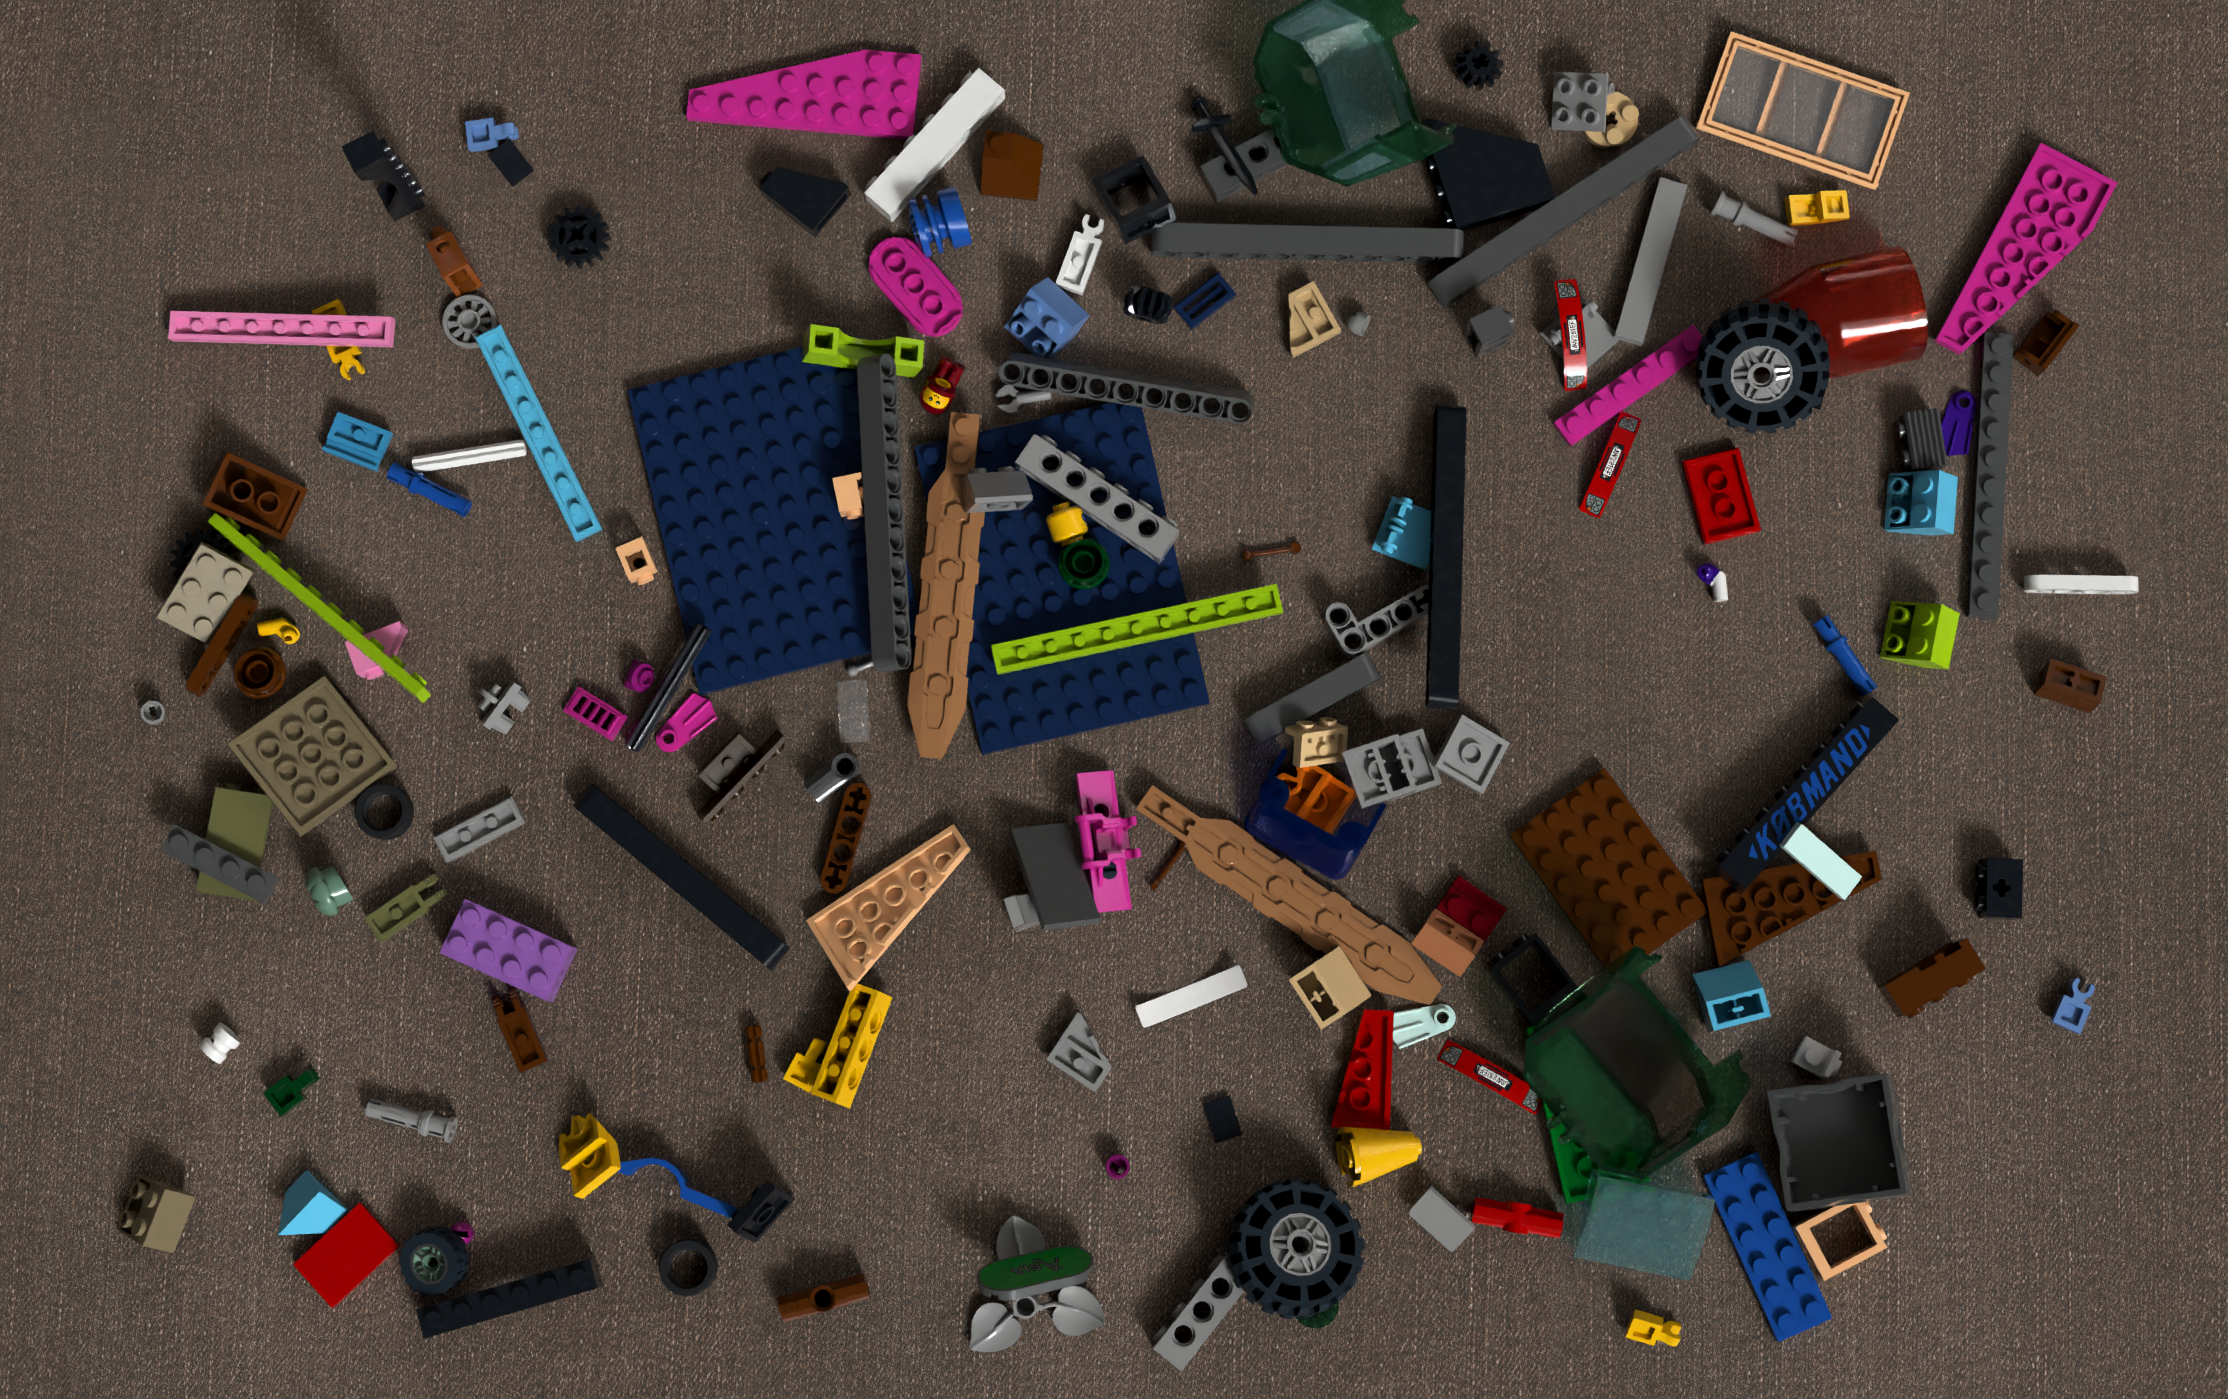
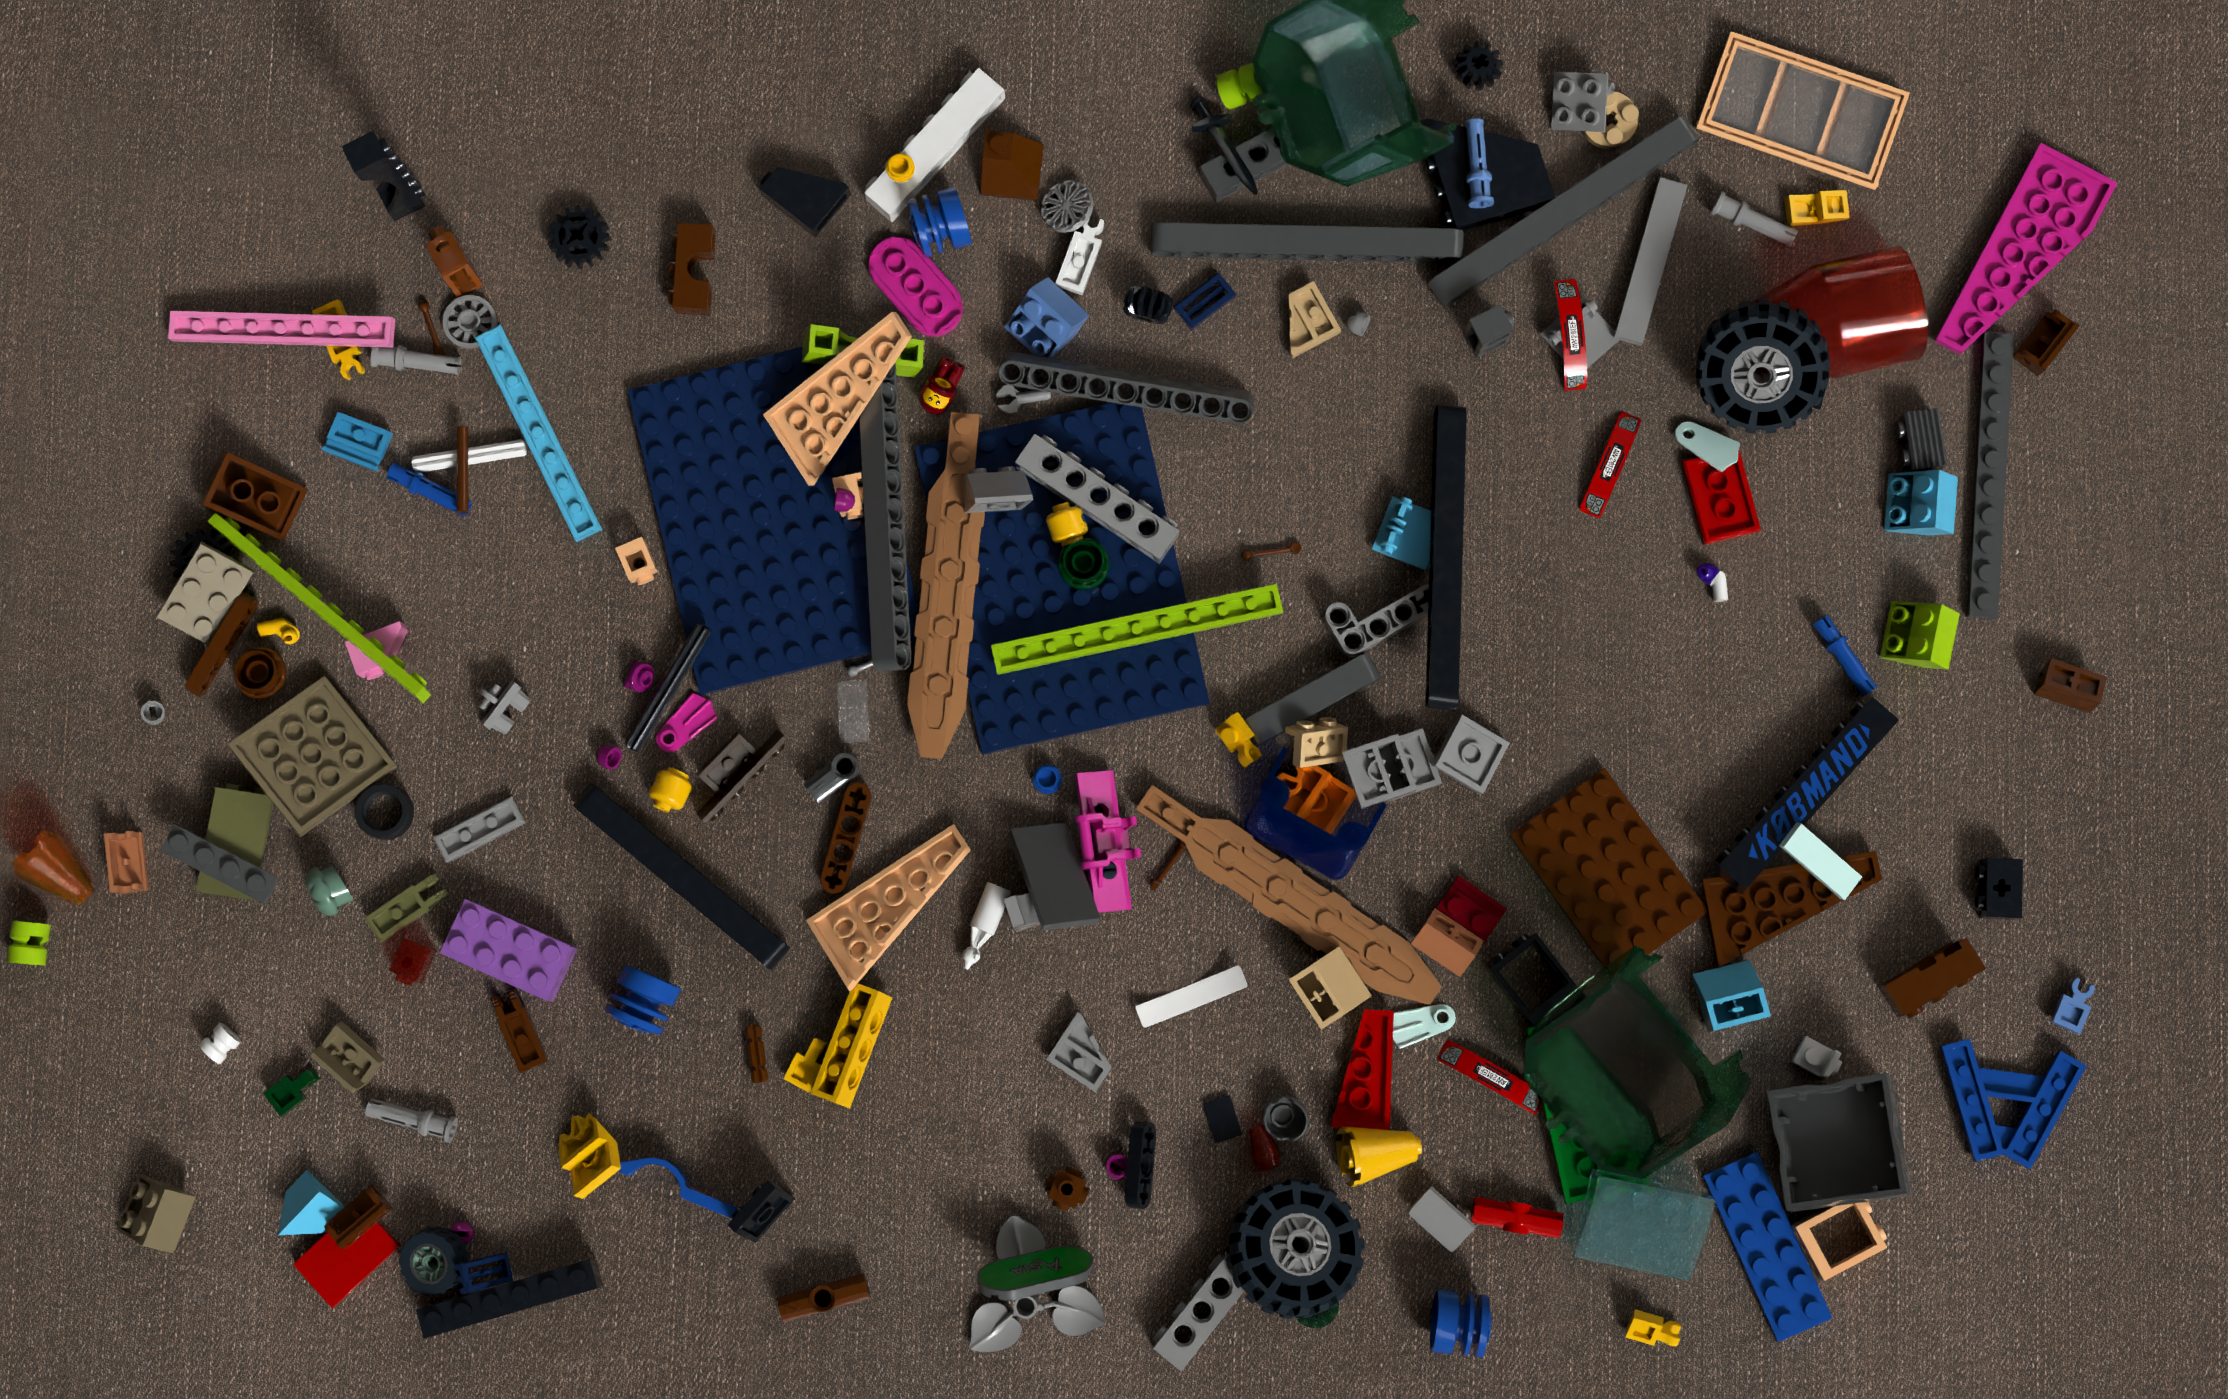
(30, 954): none -> lime wheel
(54, 869): none -> clear orange cone
(126, 862): none -> nougat hinge
(347, 1058): none -> dark tan bracket
(358, 1217): none -> reddish brown hinge
(400, 358): none -> light grey pin
(412, 962): none -> clear red brick
(424, 307): none -> reddish brown hinge
(462, 470): none -> reddish brown piece
(466, 1278): none -> dark blue tile
(484, 134): medium blue plate -> none
(510, 162): black piece -> none
(614, 759): none -> magenta hinge
(615, 724): dark pink slope -> none
(642, 1000): none -> blue wheel
(666, 1262): black tyre -> none
(670, 790): none -> yellow head
(692, 244): none -> reddish brown arch
(826, 405): none -> light nougat wing
(841, 94): dark pink wing -> none
(843, 500): none -> magenta hinge
(900, 167): none -> yellow plate
(985, 920): none -> white wheel
(1047, 779): none -> blue plate
(1067, 206): none -> light grey wheel
(1072, 1177): none -> reddish brown brick
(1133, 224): black window -> none
(1140, 1165): none -> black beam
(1237, 736): none -> yellow plate
(1238, 86): none -> lime wheel
(1264, 1151): none -> clear red cone
(1285, 1118): none -> dark grey hair
(1460, 1323): none -> blue wheel
(1478, 177): none -> medium blue pin
(1629, 387): dark pink plate -> none
(1709, 445): none -> light aqua piece
(1958, 424): dark purple piece -> none
(1974, 1085): none -> blue plate
(2081, 584): white beam -> none

